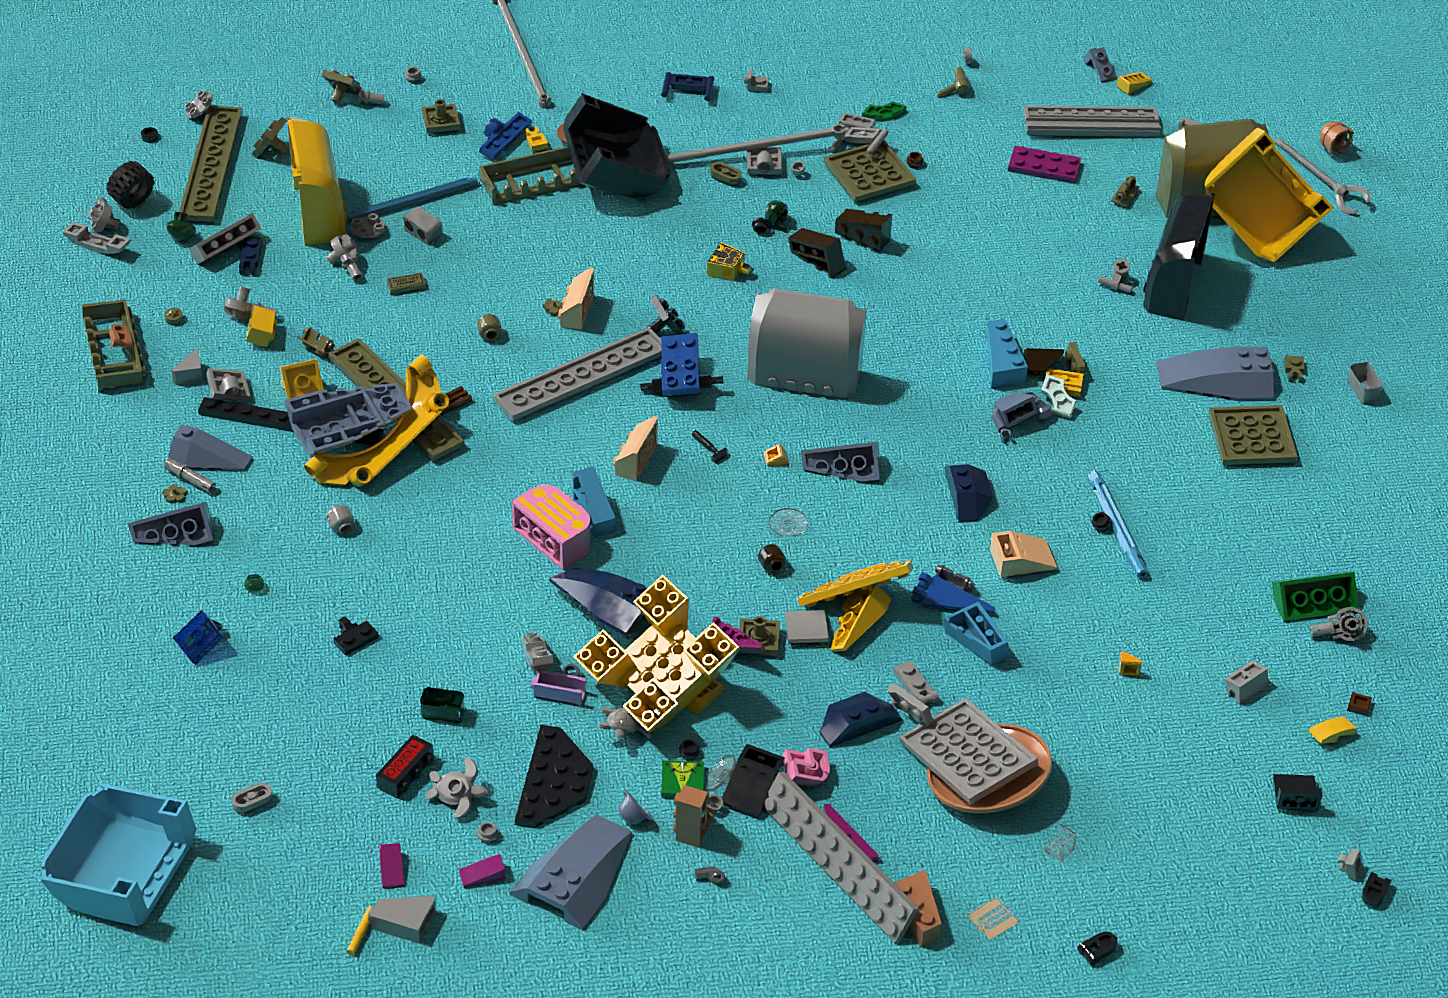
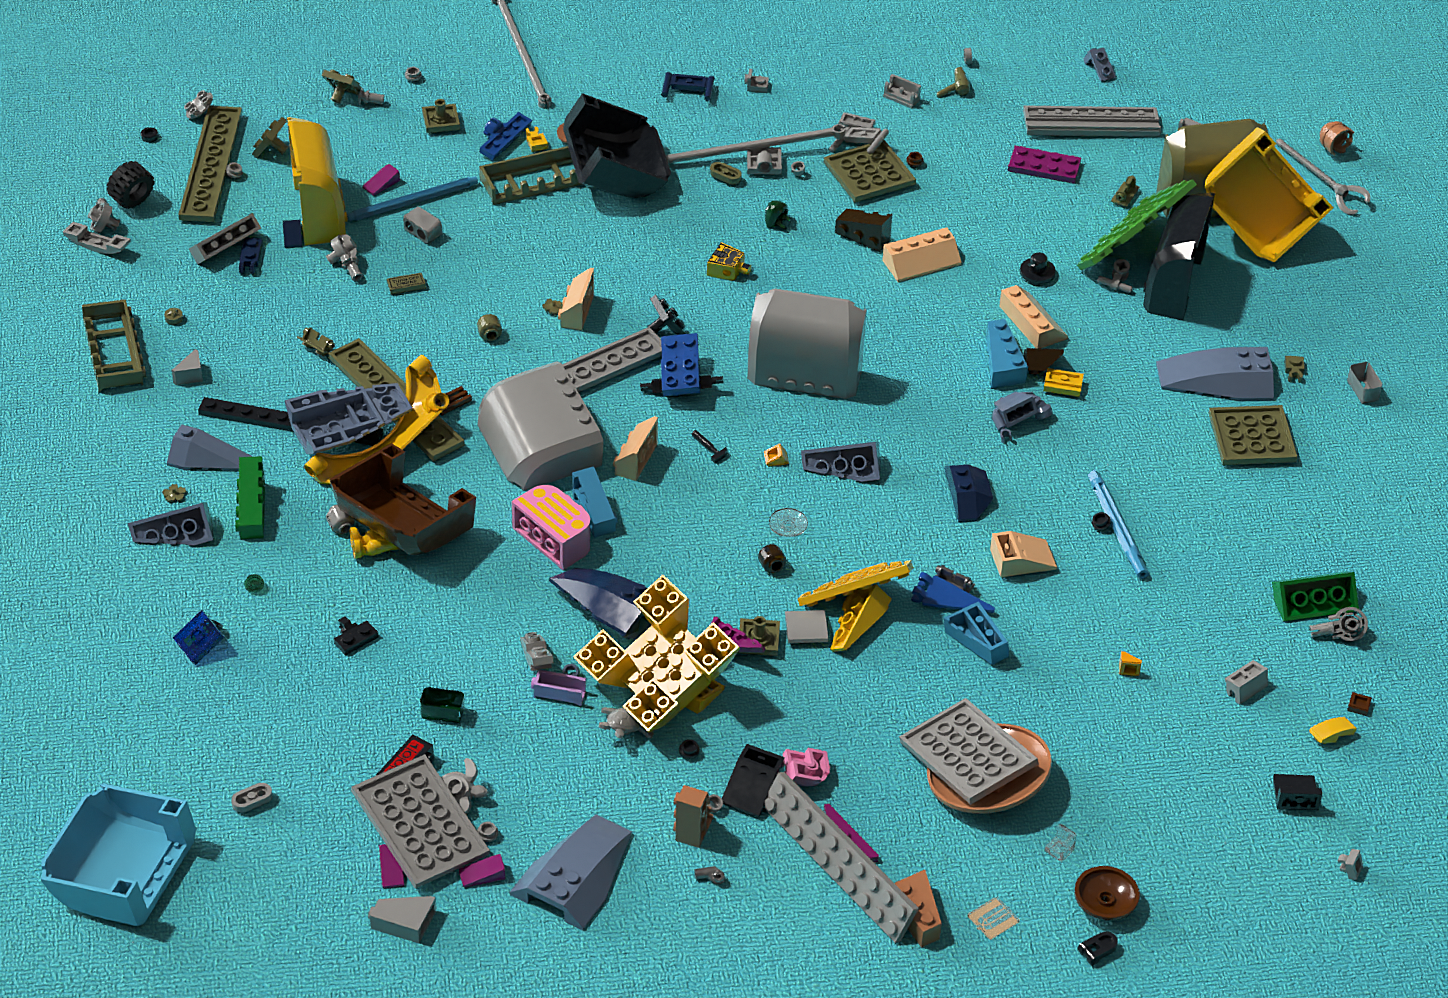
(120, 336): nougat plate -> none
(179, 229): dark green piece -> none
(184, 472): light grey pin -> none
(228, 384): light grey plate -> none
(234, 170): none -> light grey plate
(240, 307): light grey pin -> none
(250, 498): none -> green wedge
(261, 326): yellow brick -> none
(292, 233): none -> dark blue slope
(301, 378): yellow bracket -> none
(359, 934): yellow piece -> none
(367, 226): light grey dish -> none
(369, 544): none -> yellow piece
(381, 501): none -> slope
(382, 180): none -> magenta slope
(420, 821): none -> light grey plate
(539, 427): none -> light grey slope
(555, 778): black plate -> none
(632, 811): sand blue hat -> none
(680, 773): green tile -> none
(720, 773): clear dish -> none
(760, 225): black plate -> none
(818, 249): dark brown wedge -> none
(856, 717): dark blue wedge -> none
(885, 112): green tile -> none
(902, 91): none -> light grey hinge
(910, 704): light grey plate -> none
(915, 682): light grey plate -> none
(921, 254): none -> light nougat slope
(1030, 317): none -> light nougat slope
(1037, 269): none -> black plate
(1062, 402): light aqua tile -> none
(1075, 359): olive plate -> none
(1107, 885): none -> reddish brown dish
(1133, 82): yellow slope -> none
(1135, 221): none -> bright green wing
(1375, 889): black plate -> none

